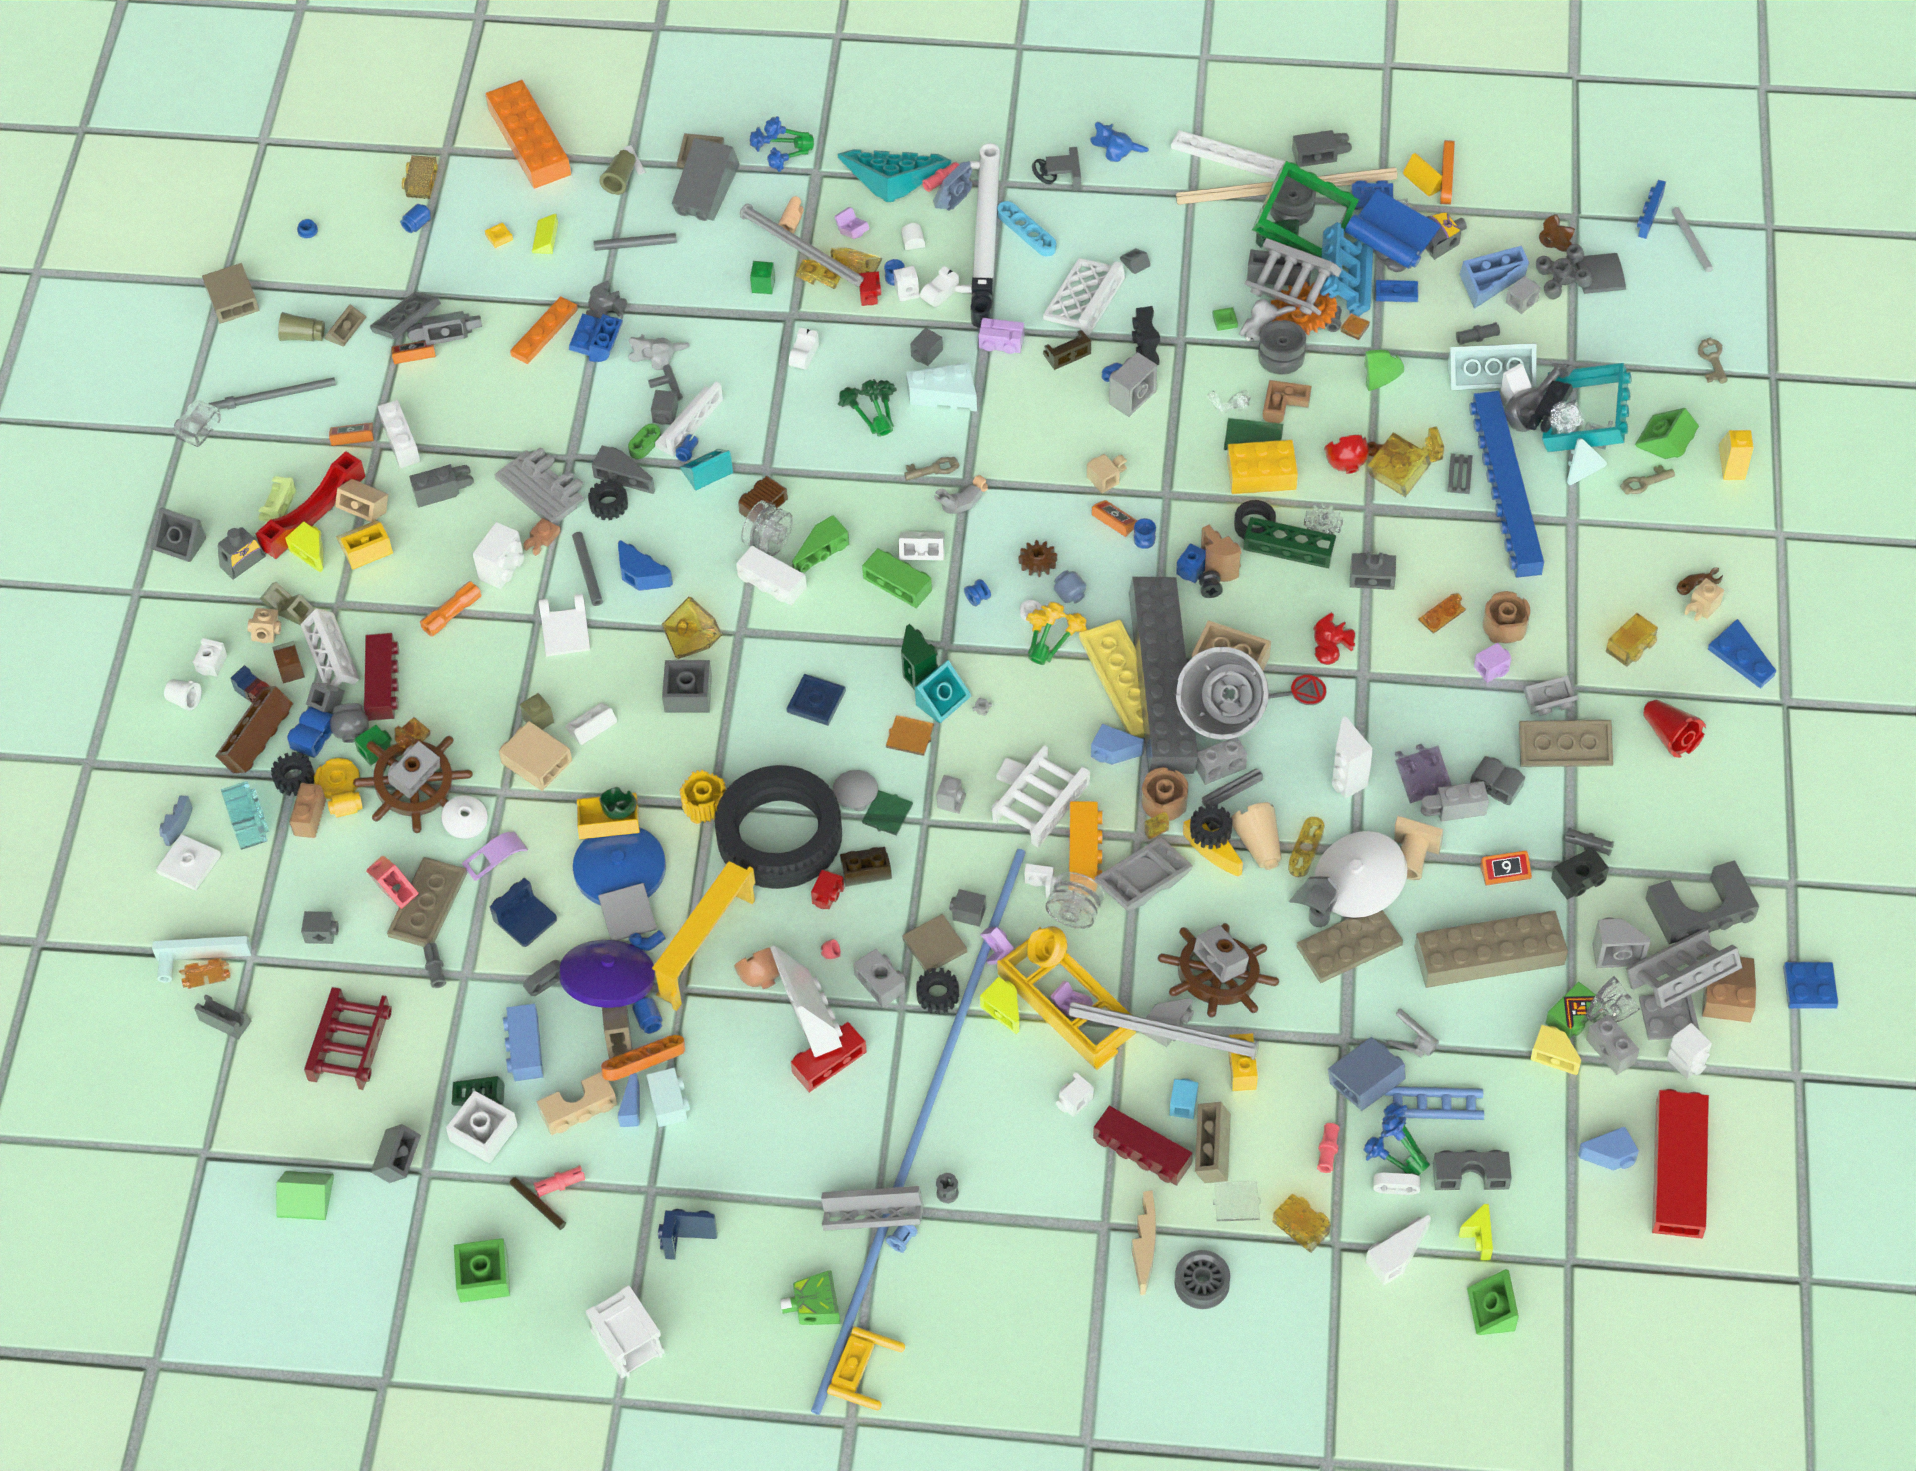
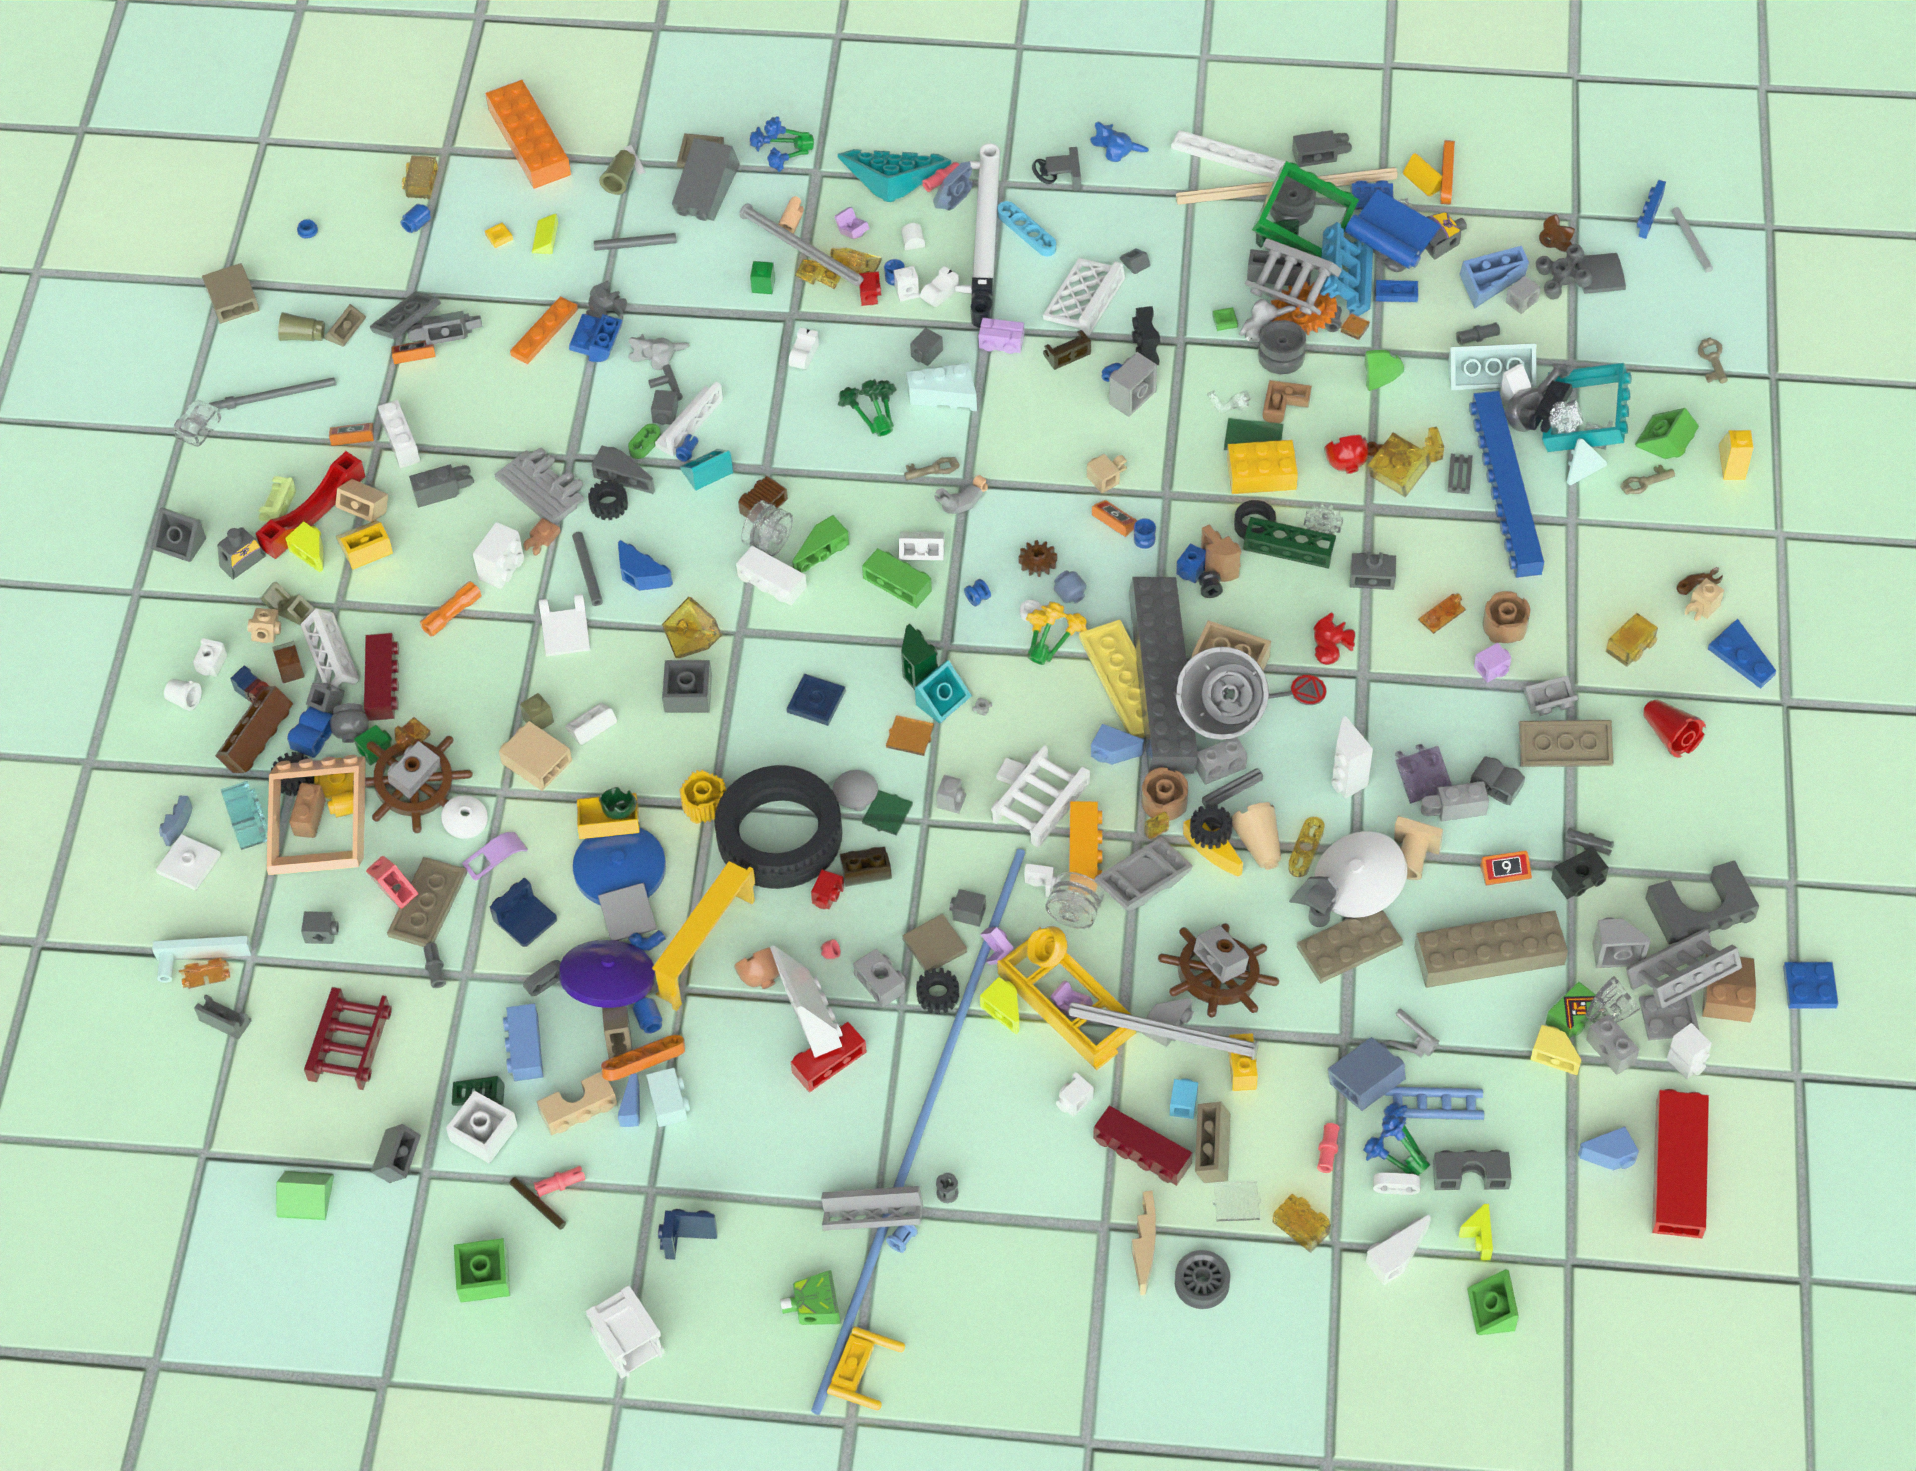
(320, 861): none -> light nougat window

